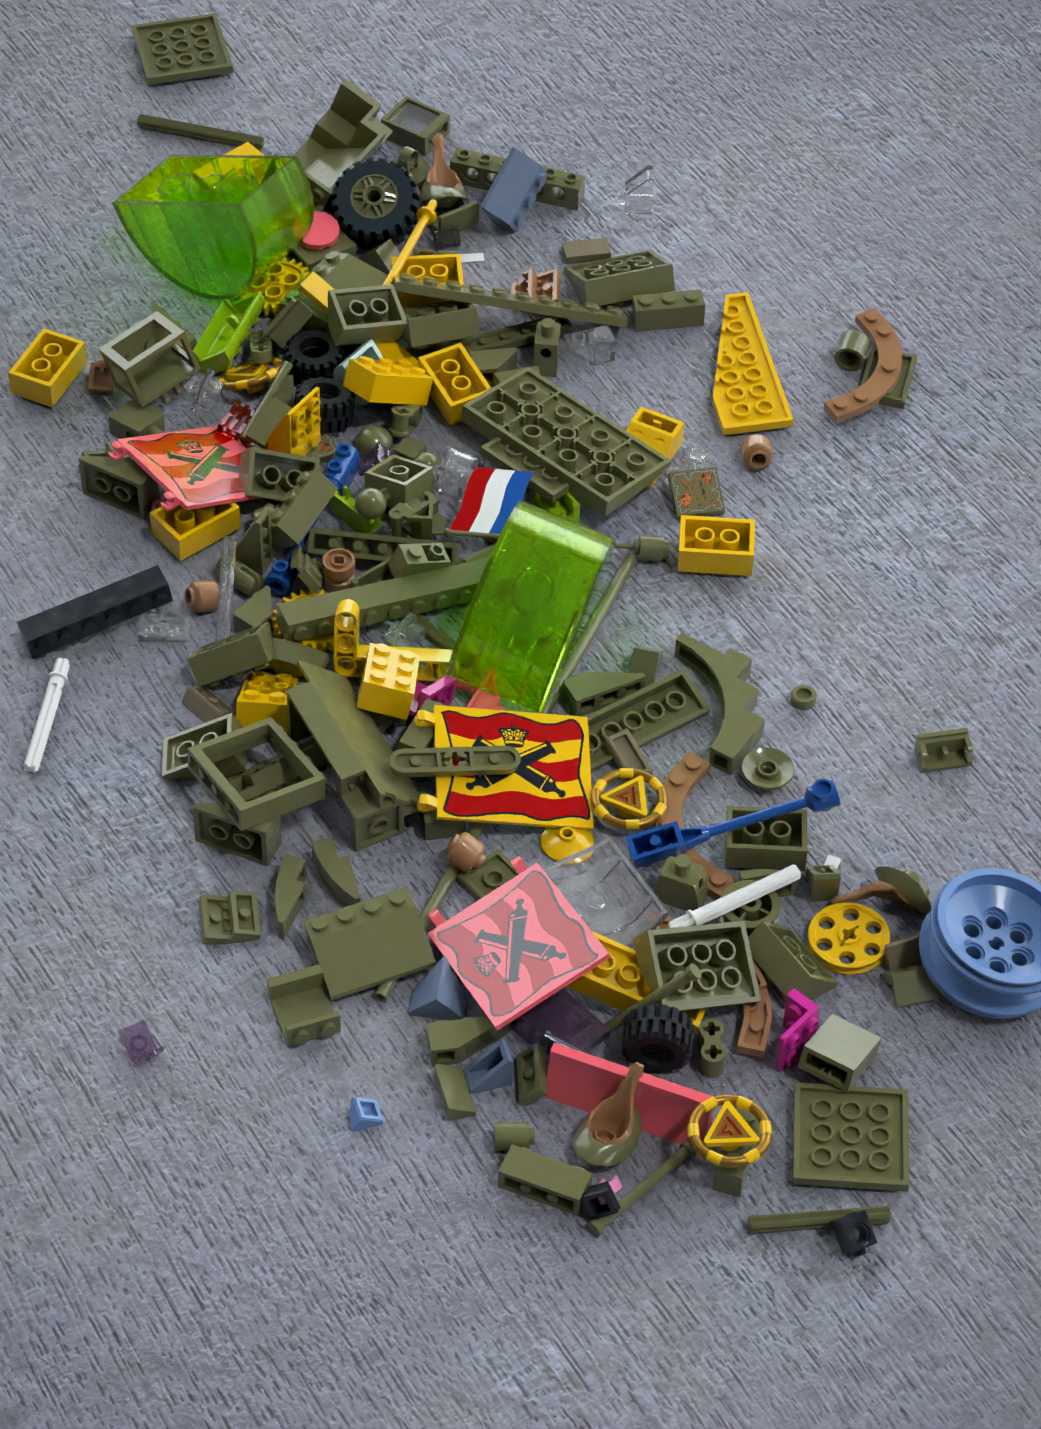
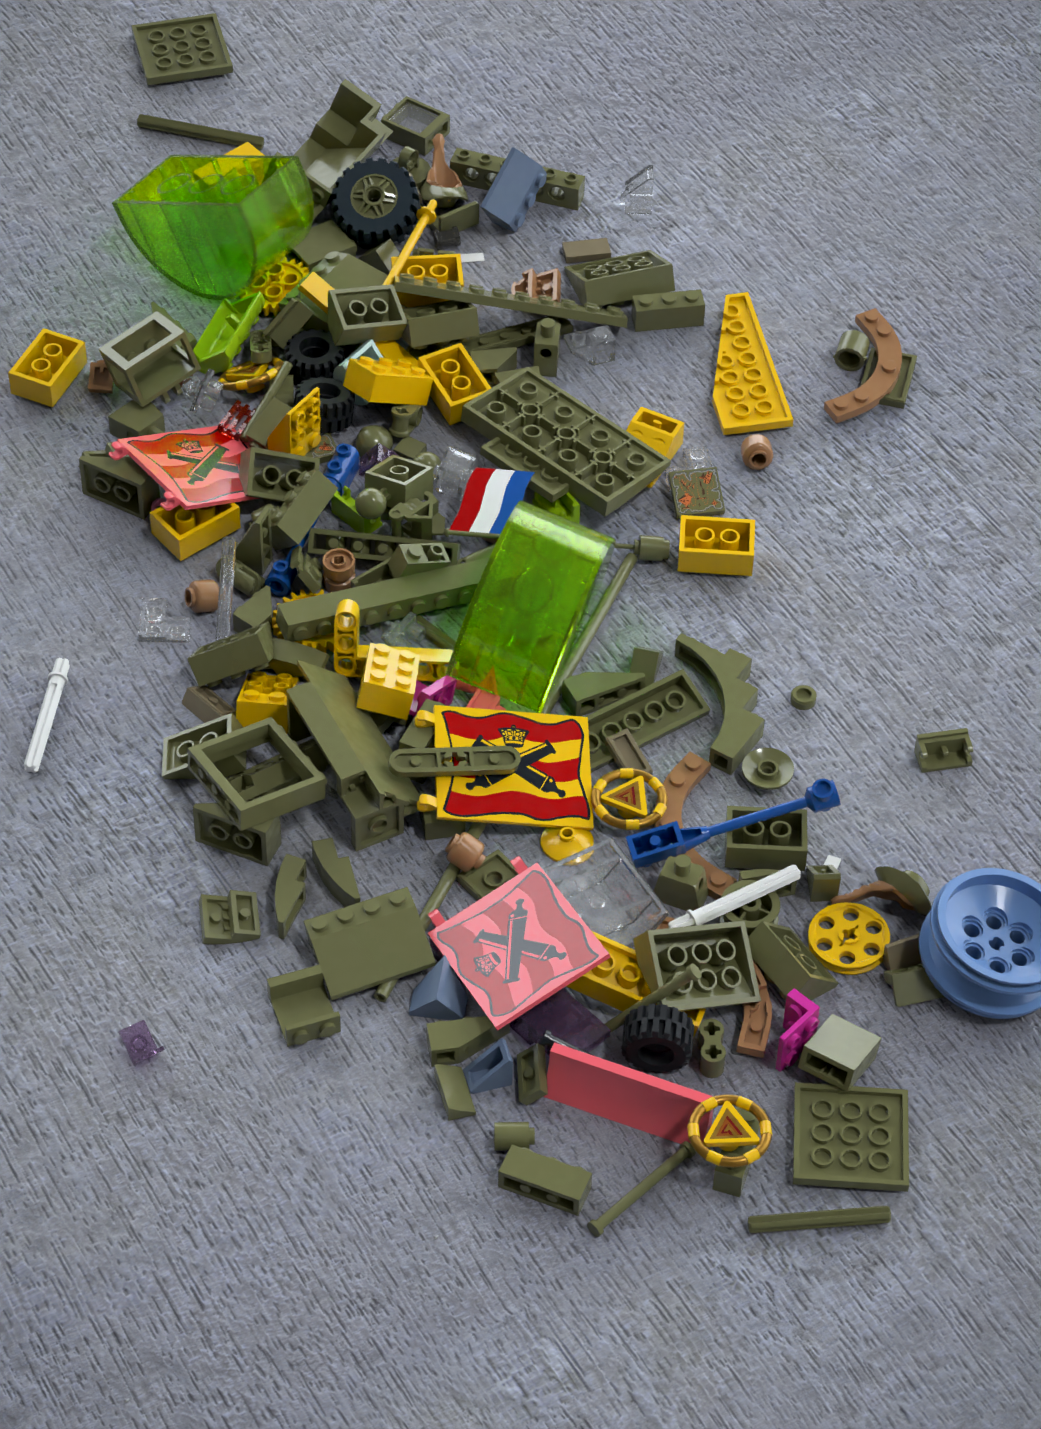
(95, 611): black brick -> none
(323, 232): coral tile -> none
(364, 1113): medium blue slope -> none
(601, 1198): black piece -> none
(612, 1127): hat -> none
(842, 1228): black brick -> none

